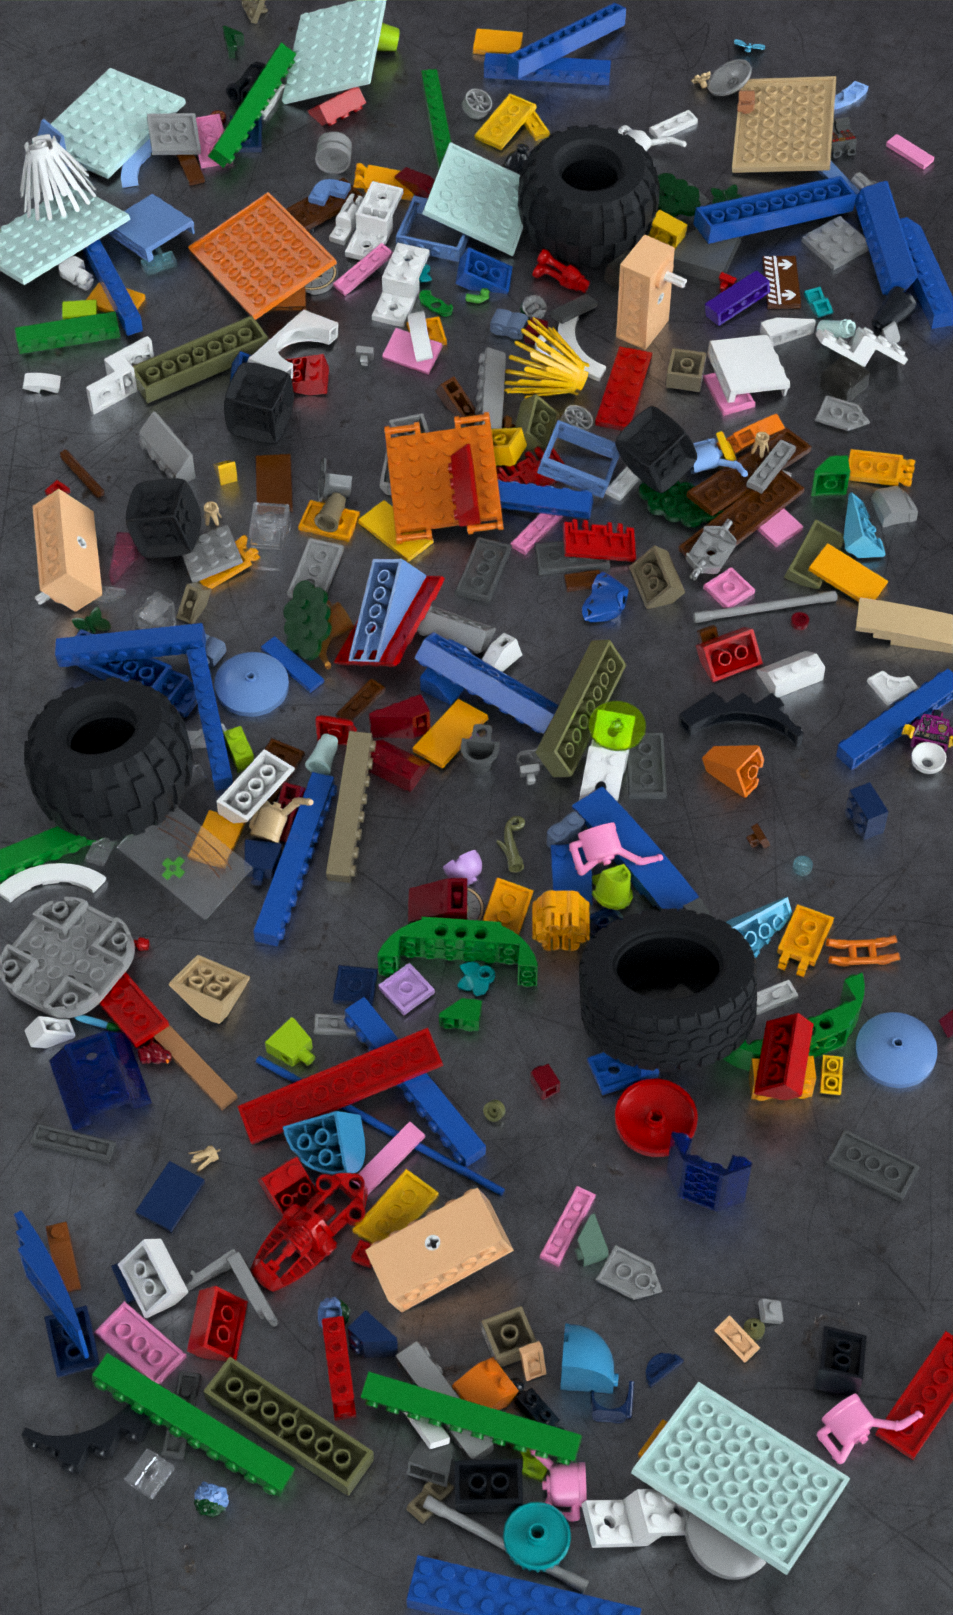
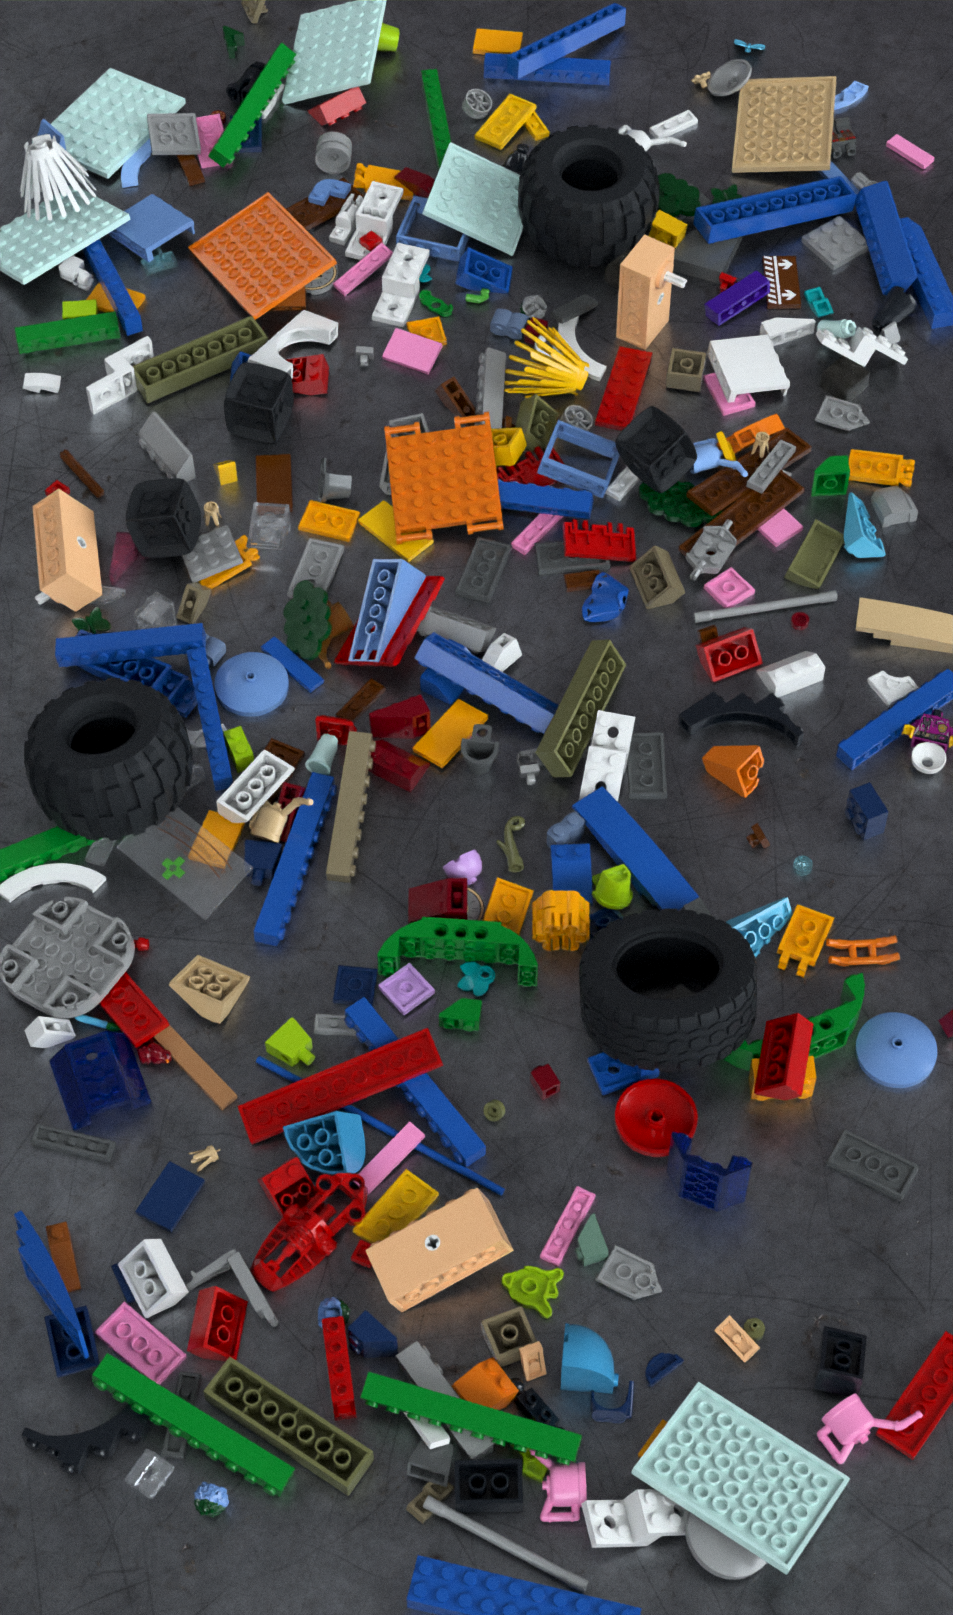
(330, 514): dark tan plant -> none
(370, 240): none -> red plate
(420, 336): white slope -> none
(464, 487): red slope -> none
(532, 1288): none -> lime tile
(536, 1552): teal wheel -> none
(570, 276): red piece -> none
(600, 846): bright pink piece -> none
(608, 715): clear neon green piece -> none
(746, 101): nougat bracket -> none
(770, 1311): light grey plate -> none
(775, 996): white tile -> none
(831, 1075): yellow slope -> none
(847, 574): light orange tile -> none

